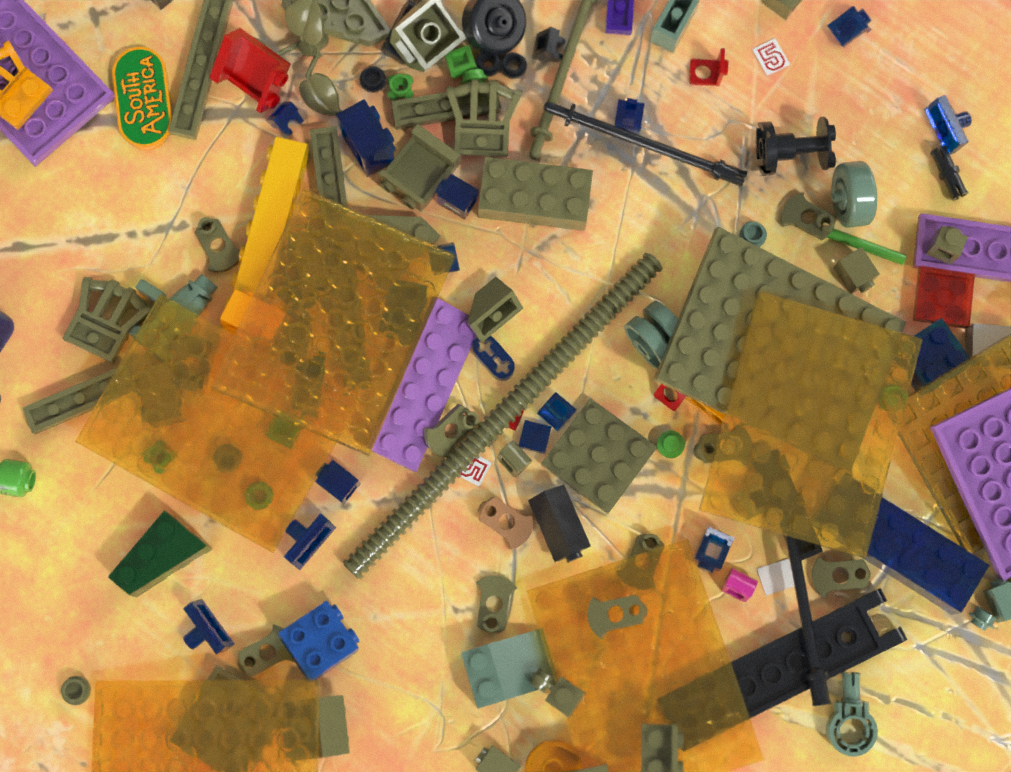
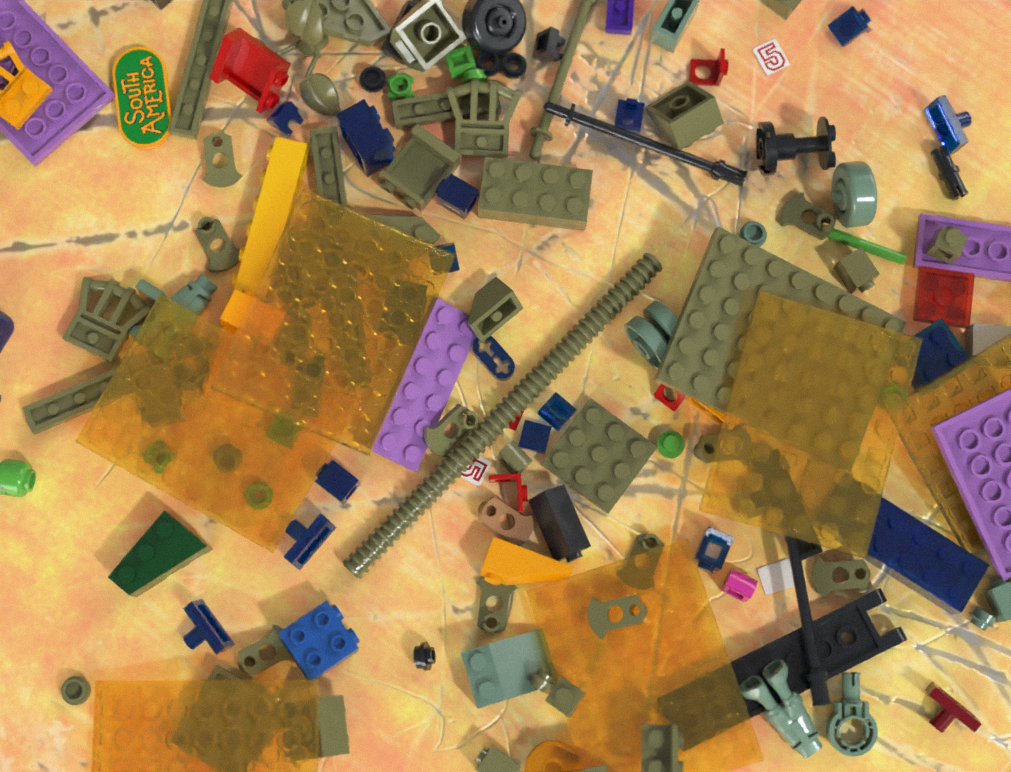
(220, 176): none -> olive piece
(424, 656): none -> black plate
(516, 565): none -> light orange slope
(522, 492): none -> red bracket
(685, 115): none -> olive slope
(790, 716): none -> sand green piece
(950, 710): none -> dark red tile

